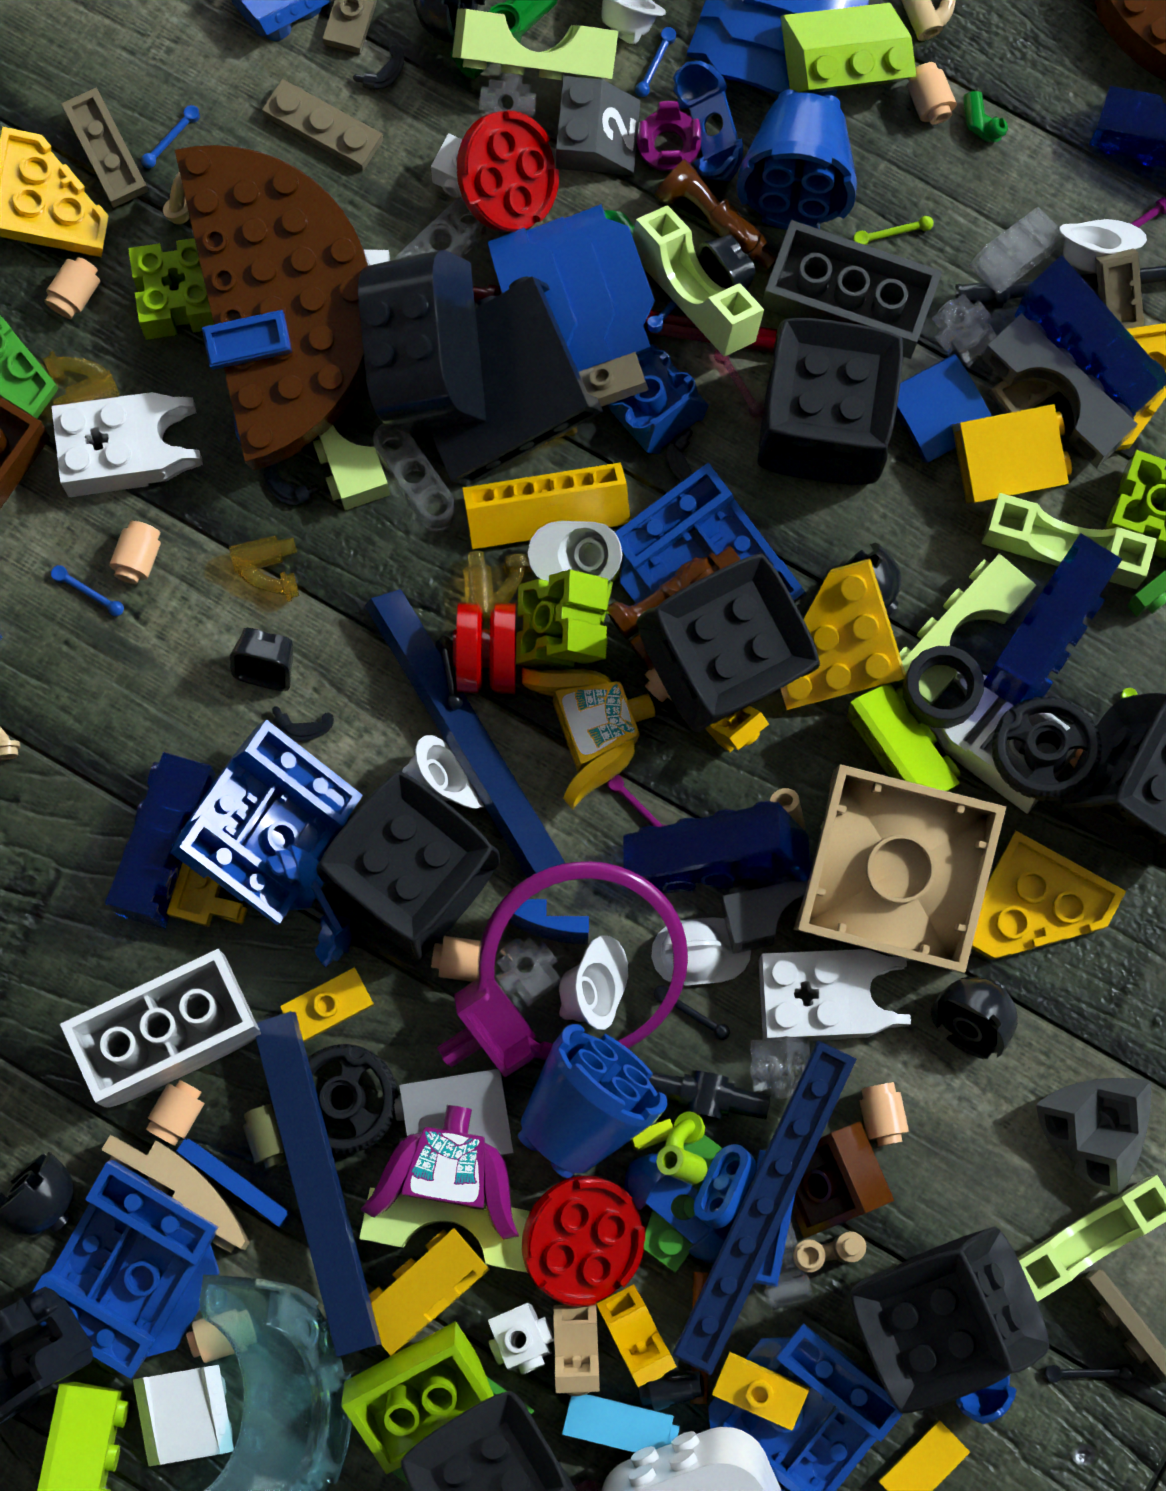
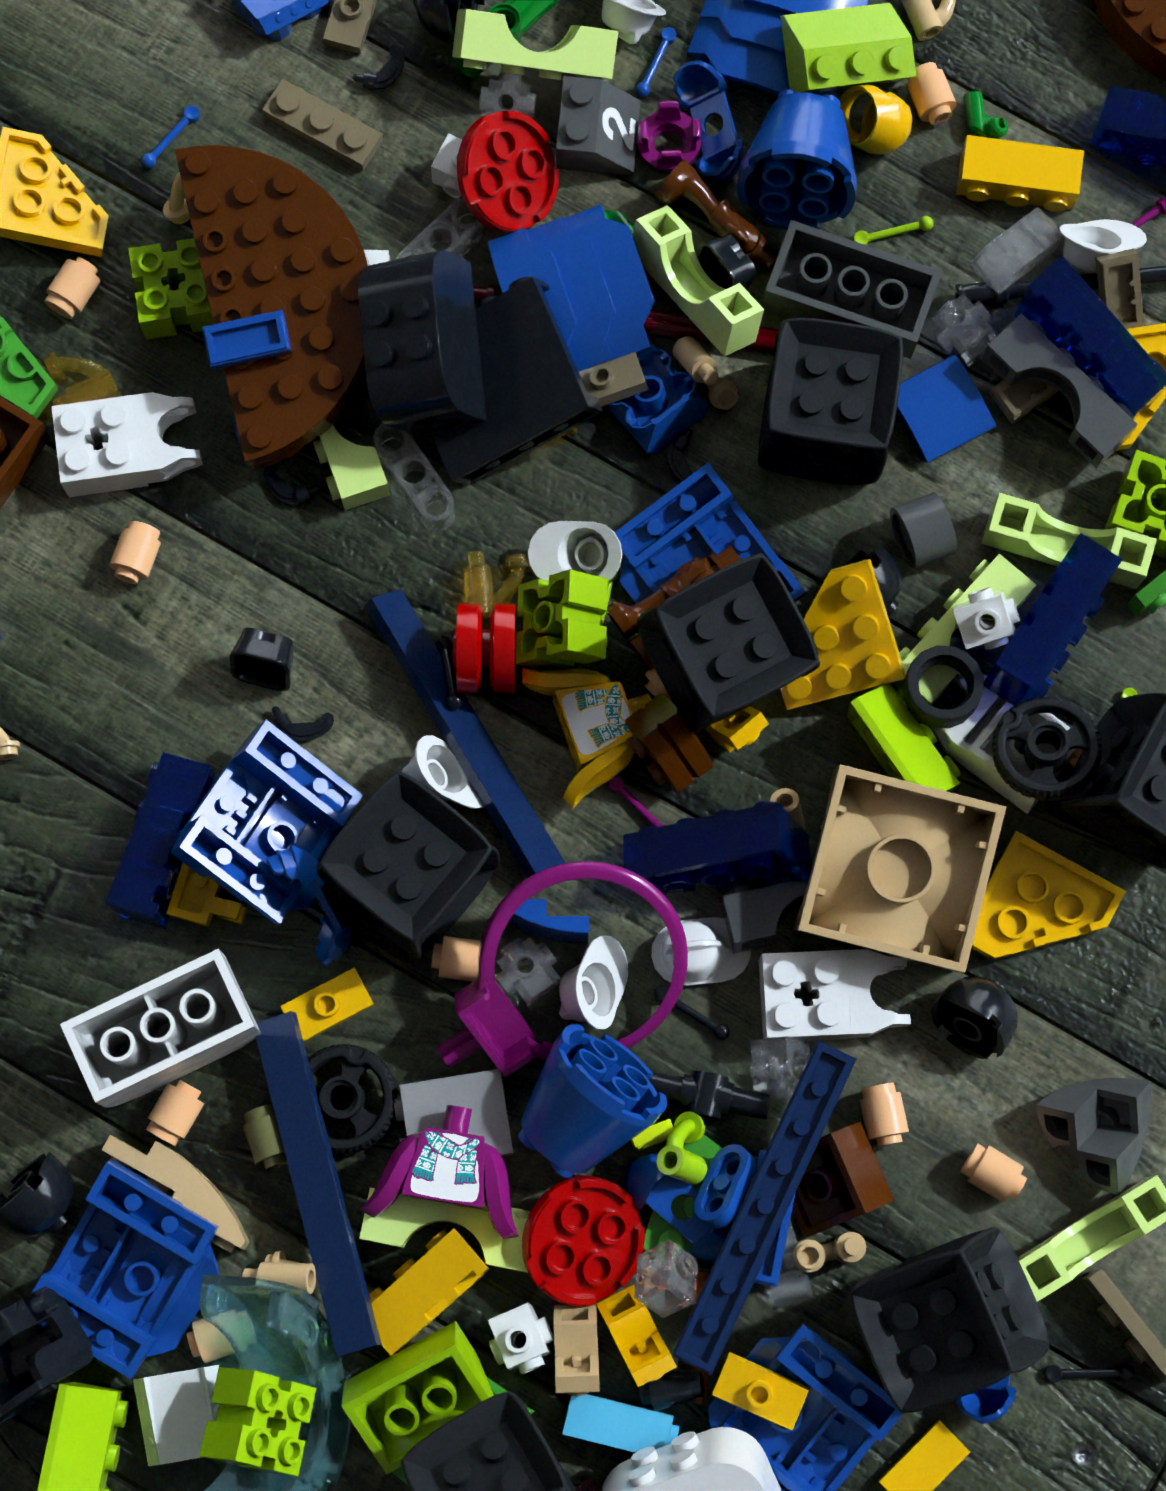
(61, 575): blue hinge -> none
(104, 147): dark tan plate -> none
(234, 1182): blue tile -> none
(258, 1421): none -> lime brick
(262, 553): clear yellow plant -> none
(286, 1271): none -> tan plant
(519, 507): yellow brick -> none
(655, 323): blue hinge -> none
(666, 1278): none -> clear brick
(669, 744): none -> reddish brown brick
(703, 369): none -> tan plant
(755, 409): clear pink hinge -> none
(884, 120): none -> yellow helmet
(923, 530): none -> dark grey piece
(975, 629): none -> white brick
(994, 1172): none -> light nougat brick
(1012, 453): yellow brick -> none
(1020, 173): none -> yellow brick

